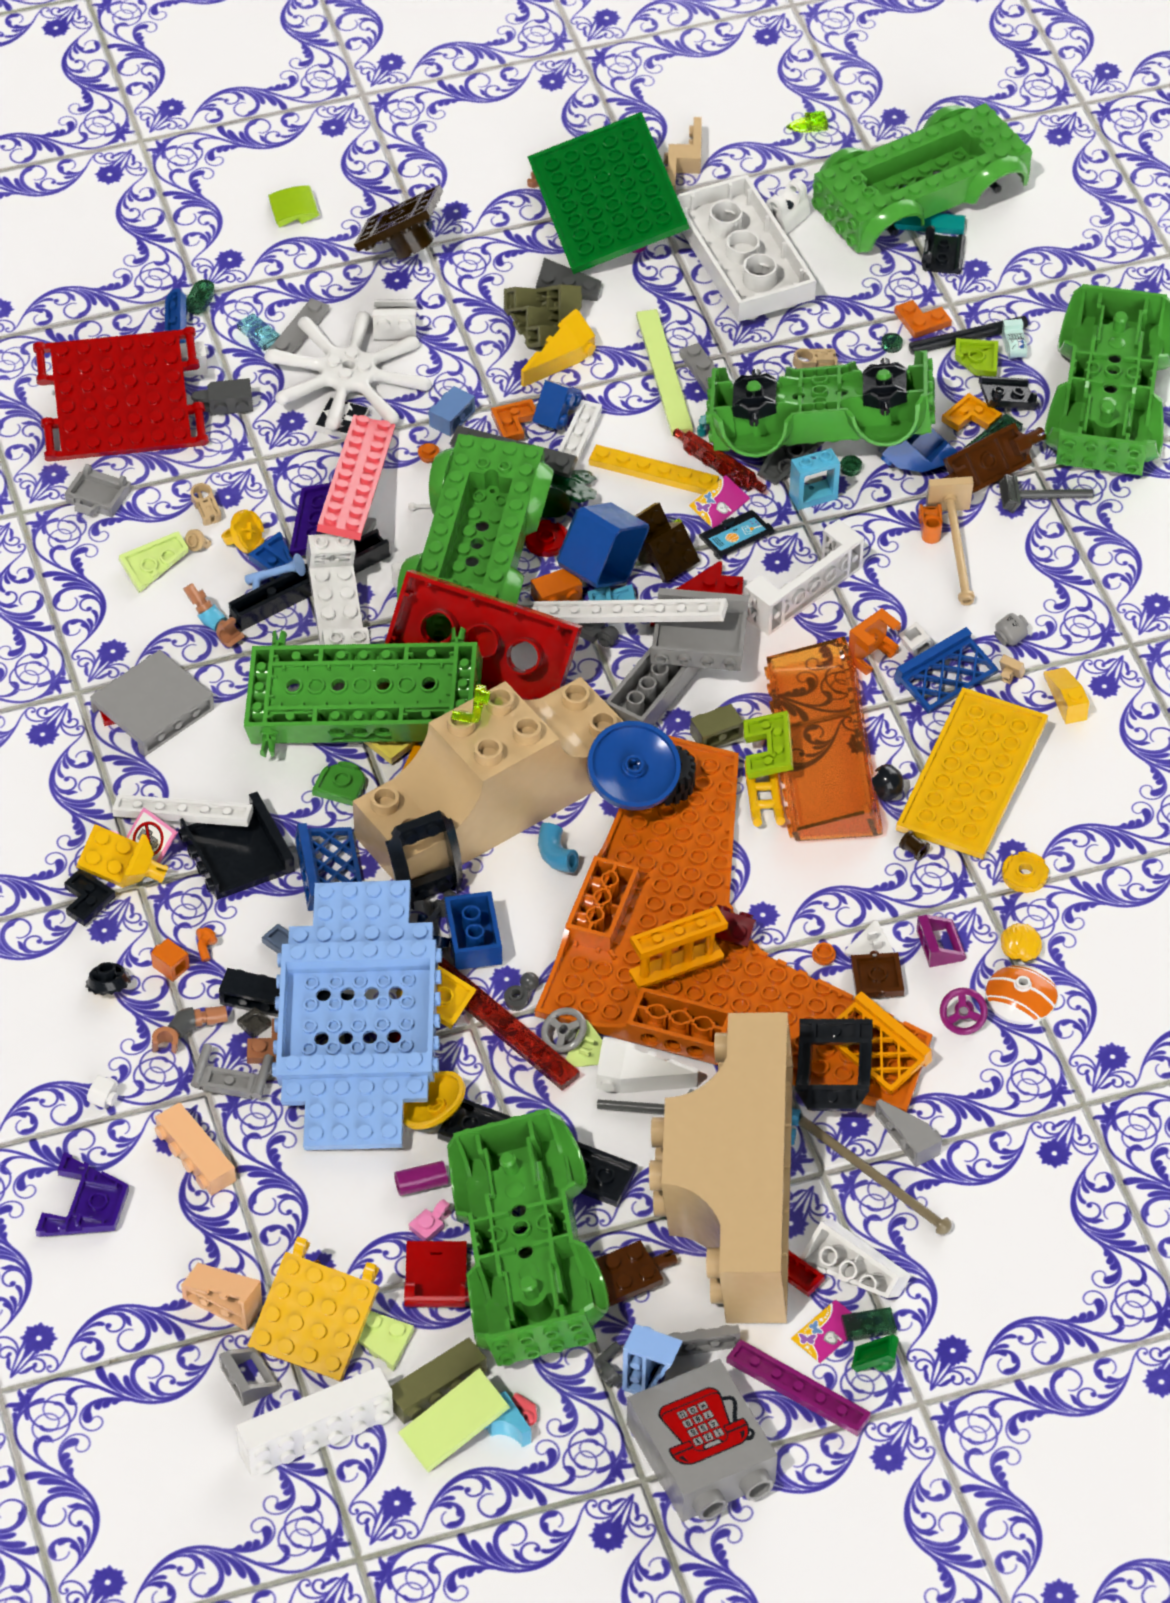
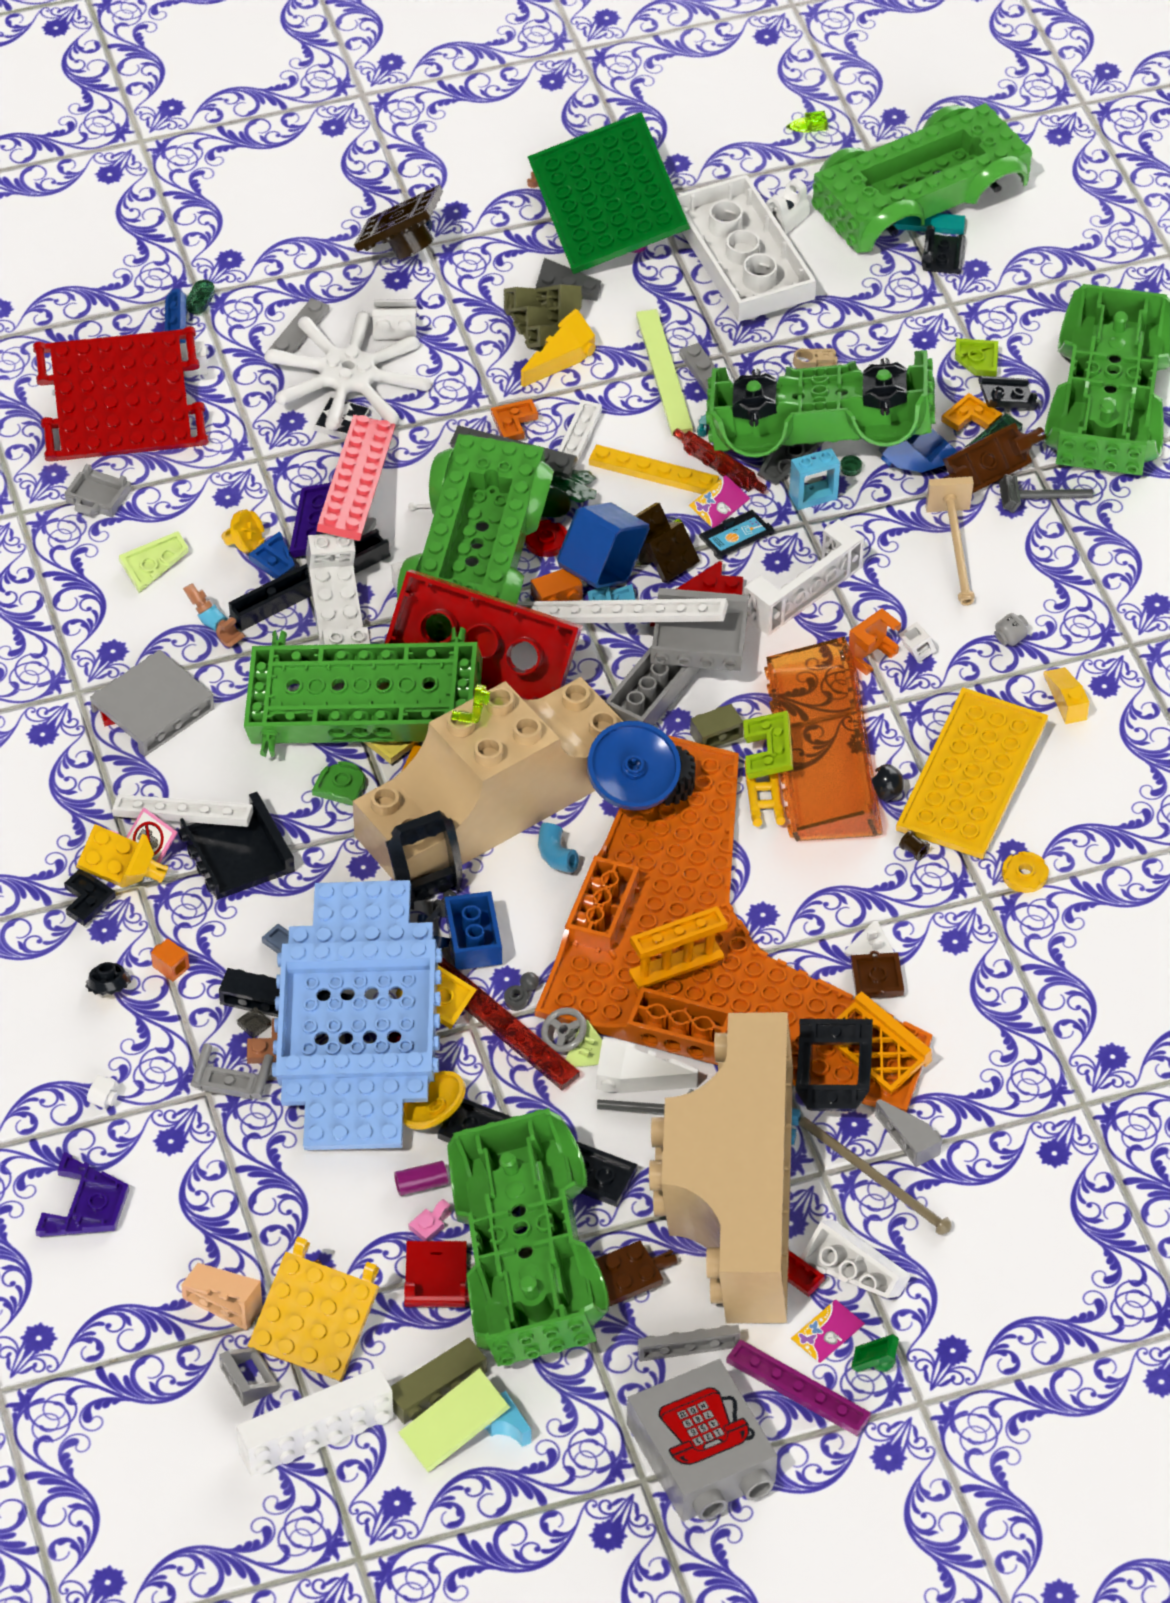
(185, 1021): nougat piece -> none
(195, 1149): light nougat brick -> none
(196, 541): tan plate -> none
(205, 937): orange plate -> none
(207, 506): tan piece -> none
(226, 397): dark grey hinge -> none
(258, 331): clear light blue plate -> none
(293, 204): lime slope -> none
(296, 565): light blue piece -> none
(308, 862): blue fence -> none
(385, 1338): yellowish green wing -> none
(428, 452): orange plate -> none
(451, 411): medium blue brick -> none
(527, 1408): coral arm -> none
(554, 404): blue brick -> none
(606, 635): dark grey plate -> none
(608, 1373): dark grey plate -> none
(647, 1358): light blue wedge -> none
(685, 157): tan bracket -> none
(739, 927): dark red bracket -> none
(824, 954): orange plate -> none
(868, 1324): clear green plate -> none
(891, 342): clear green tile -> none
(921, 323): orange plate -> none
(930, 523): orange piece -> none
(939, 653): blue fence -> none
(939, 956): magenta tile -> none
(961, 993): magenta piece -> none
(971, 333): black axle -> none
(1010, 668): tan tile -> none
(1014, 338): light aqua leg -> none
(1021, 942): yellow hair -> none
(1021, 994): orange dish -> none

